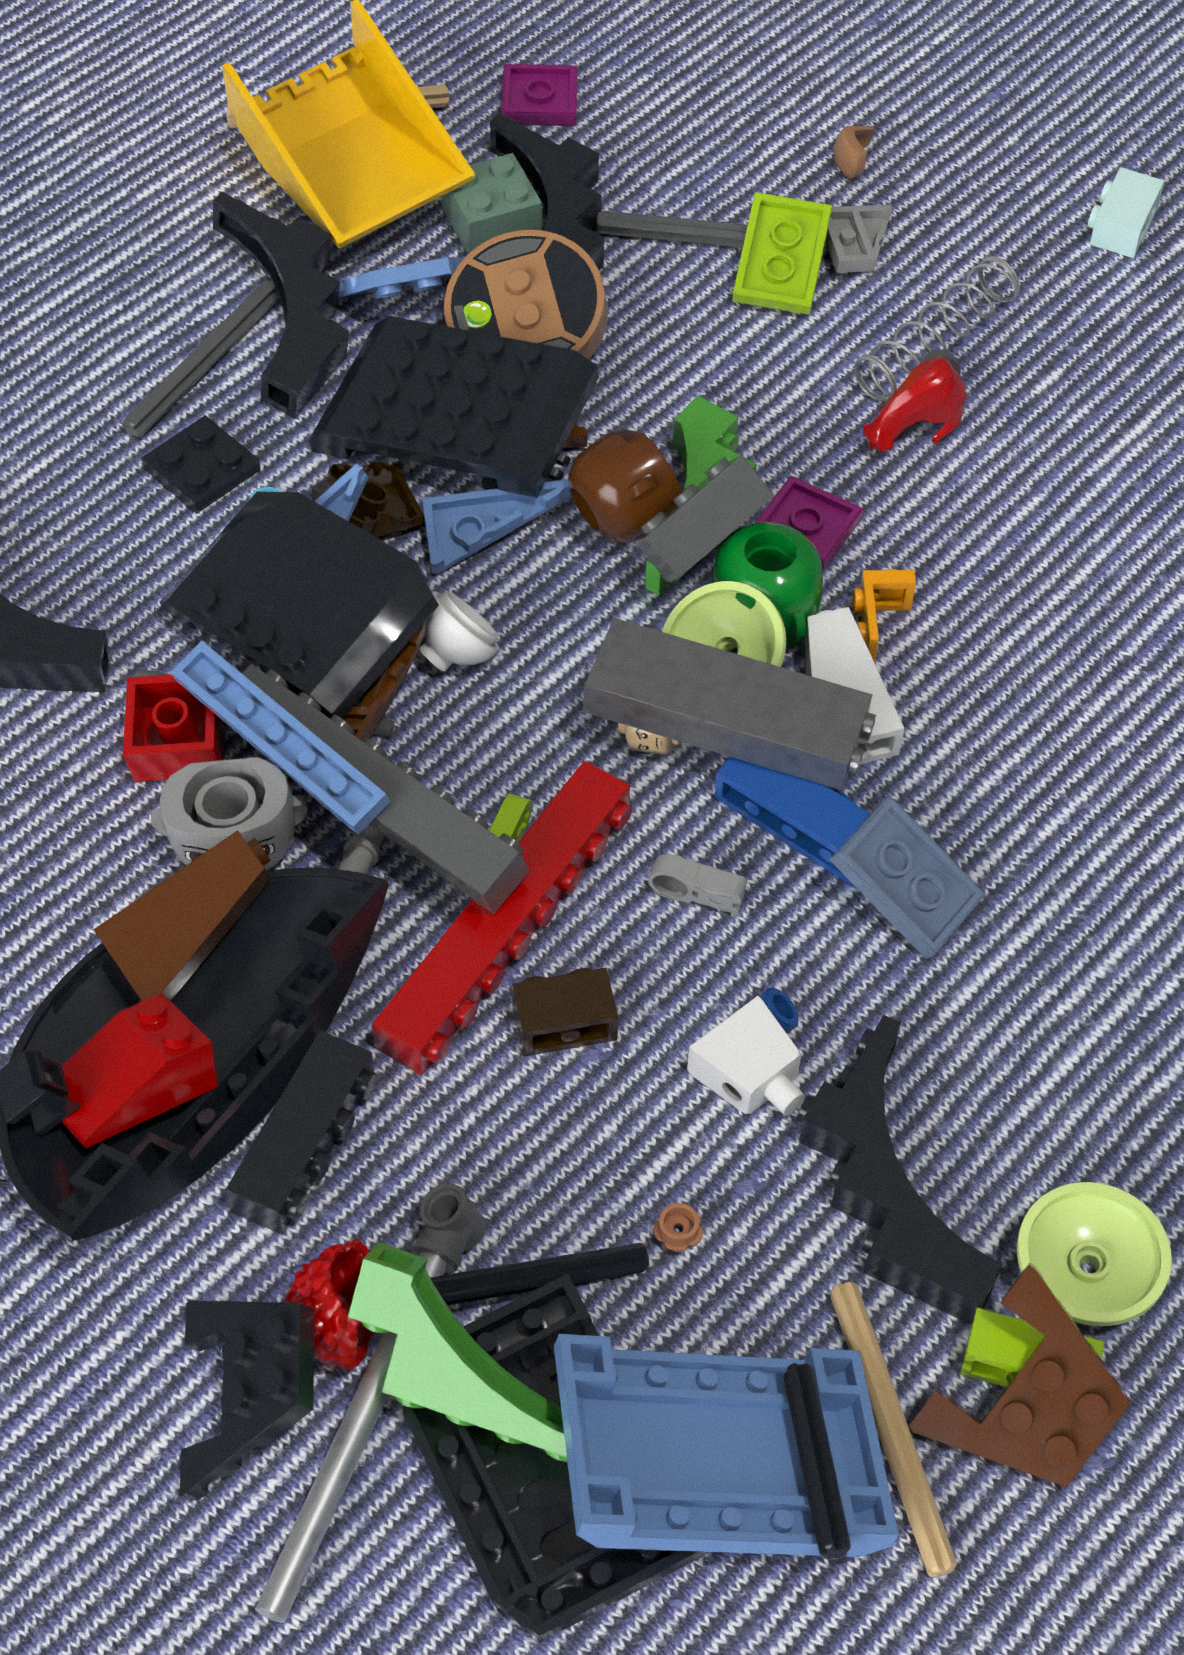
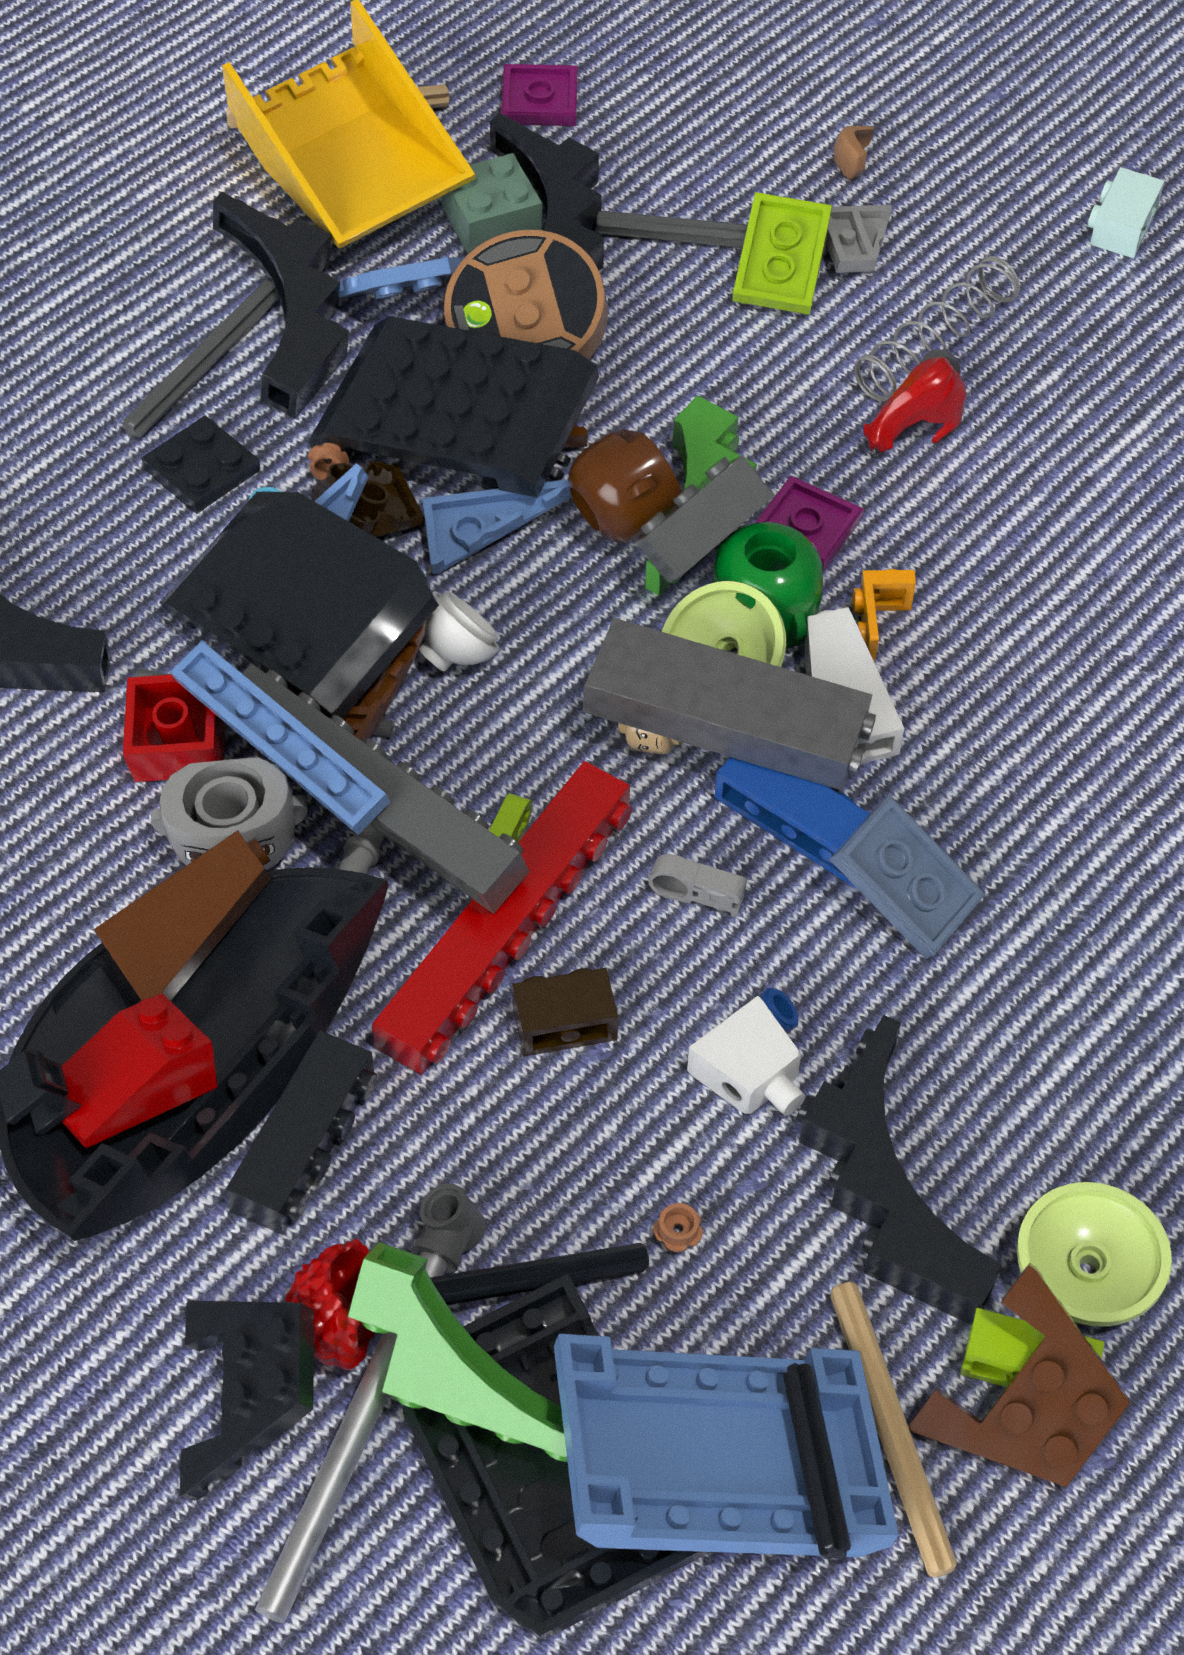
(319, 465): none -> nougat plate

